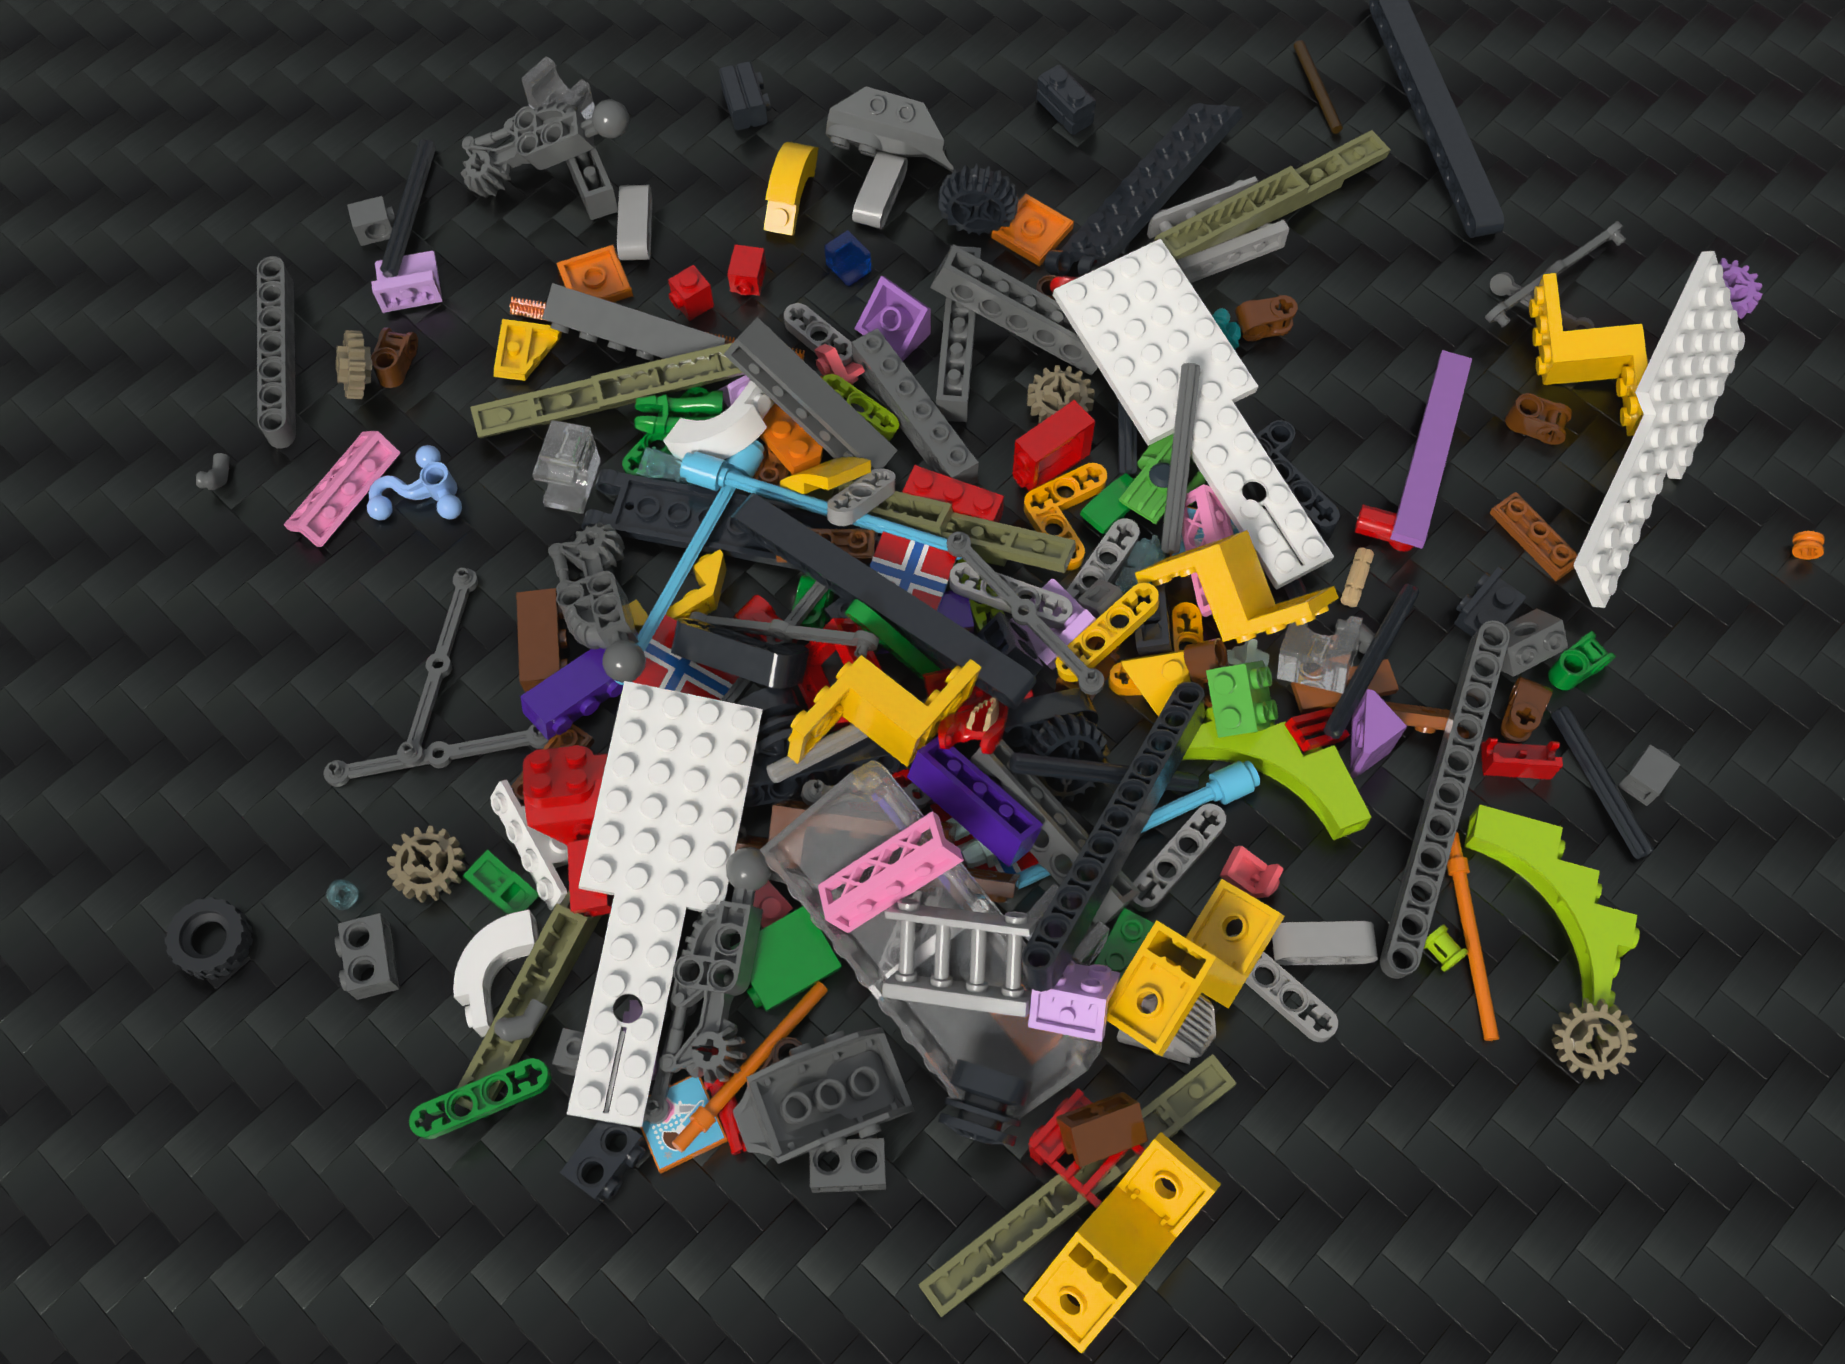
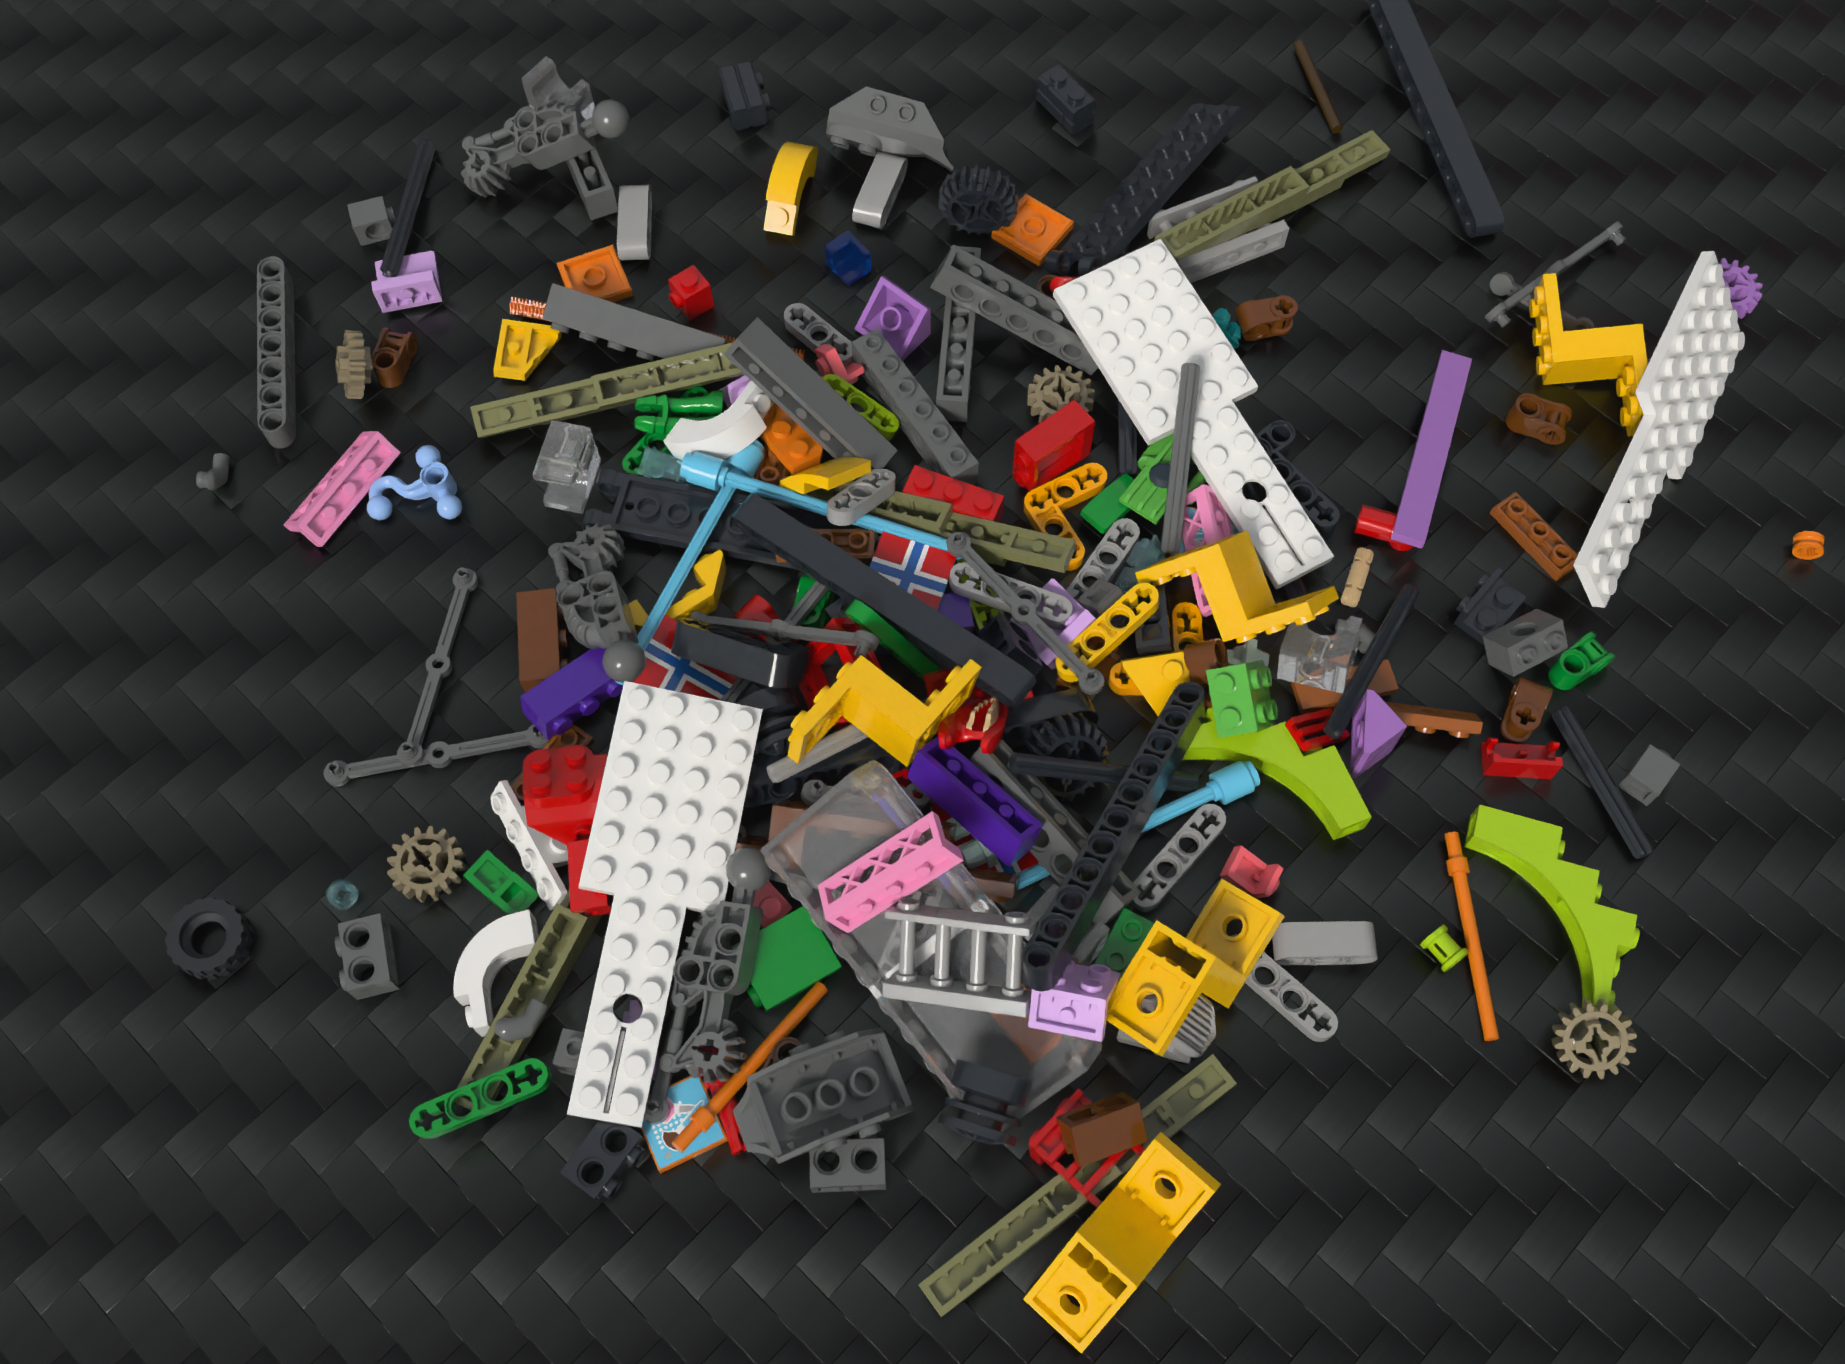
(747, 270): red brick -> none
(1437, 810): dark grey beam -> none

